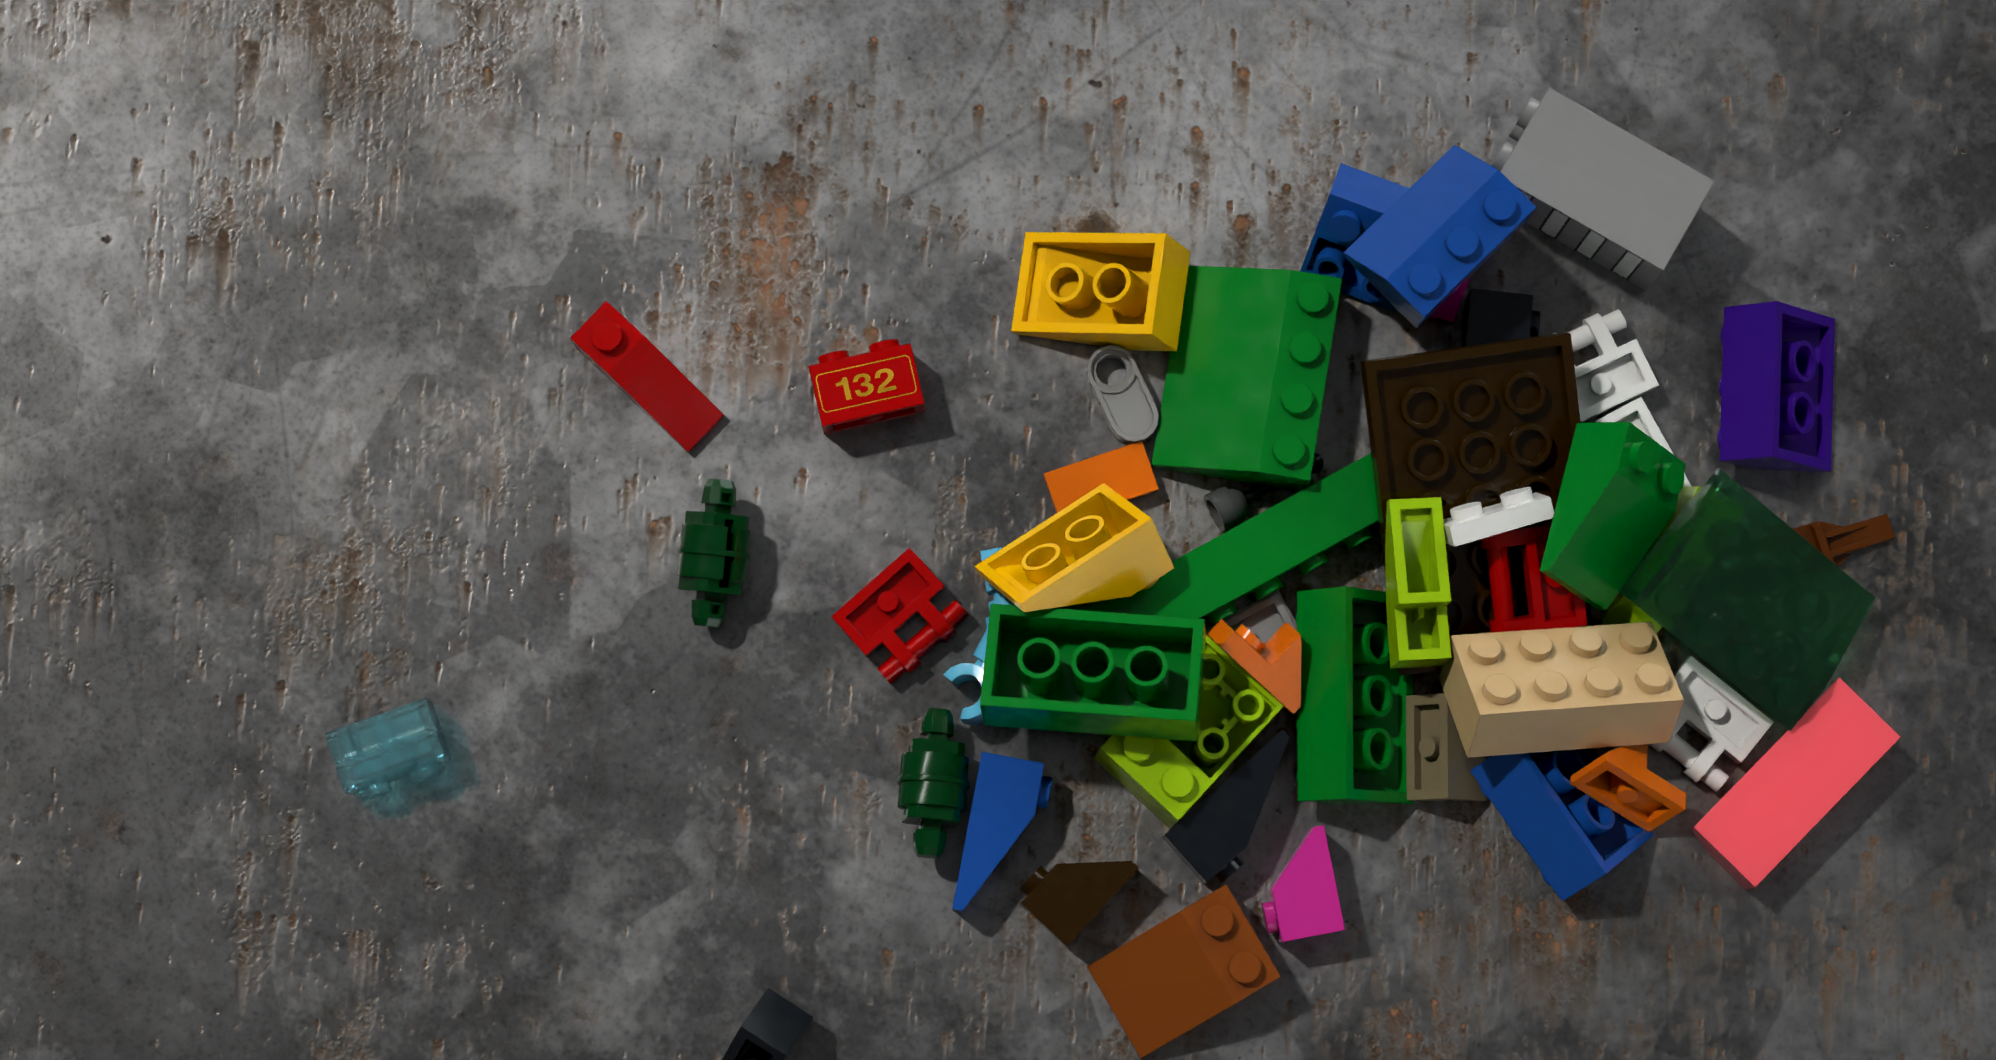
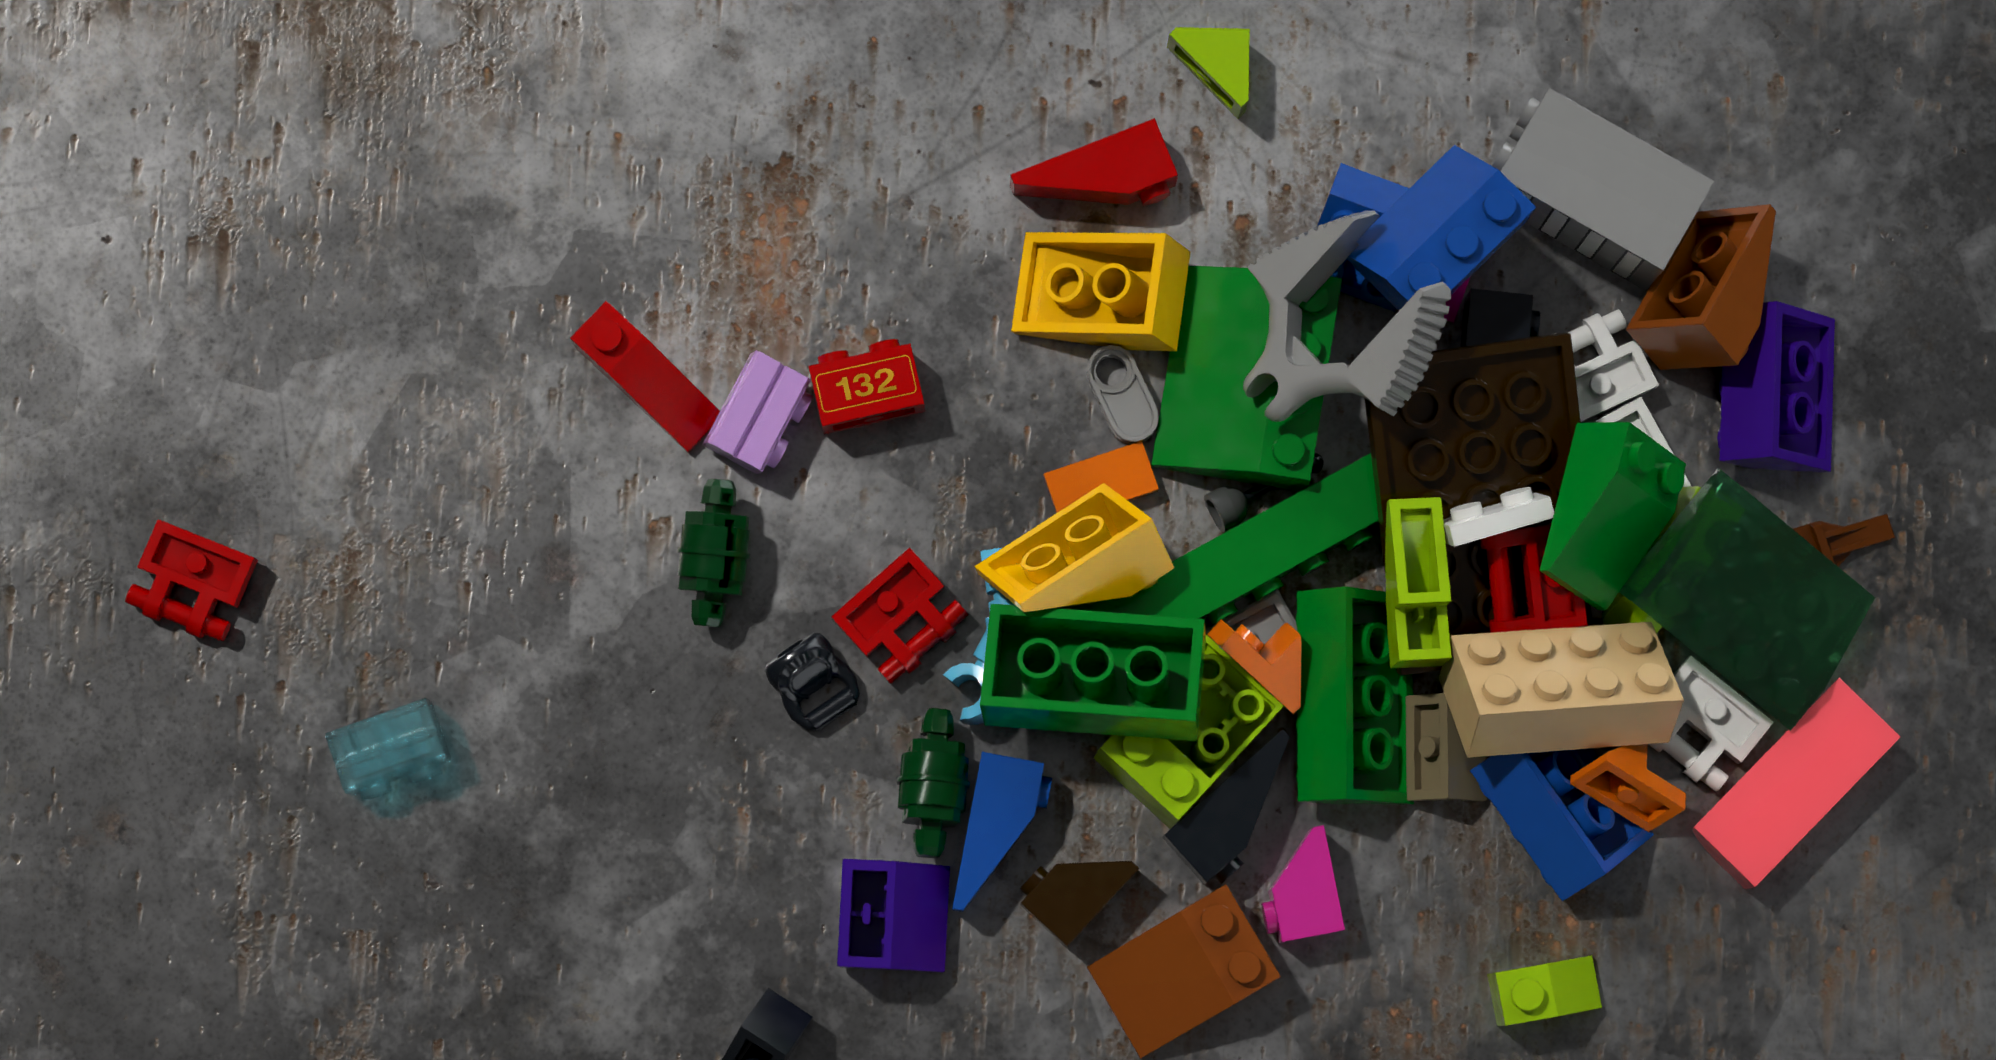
(197, 564): none -> red plate
(758, 413): none -> lavender brick
(806, 669): none -> black piece
(893, 915): none -> dark purple slope
(1110, 170): none -> red slope
(1217, 60): none -> lime slope
(1387, 365): none -> light grey piece
(1544, 991): none -> lime slope
(1710, 291): none -> dark orange slope

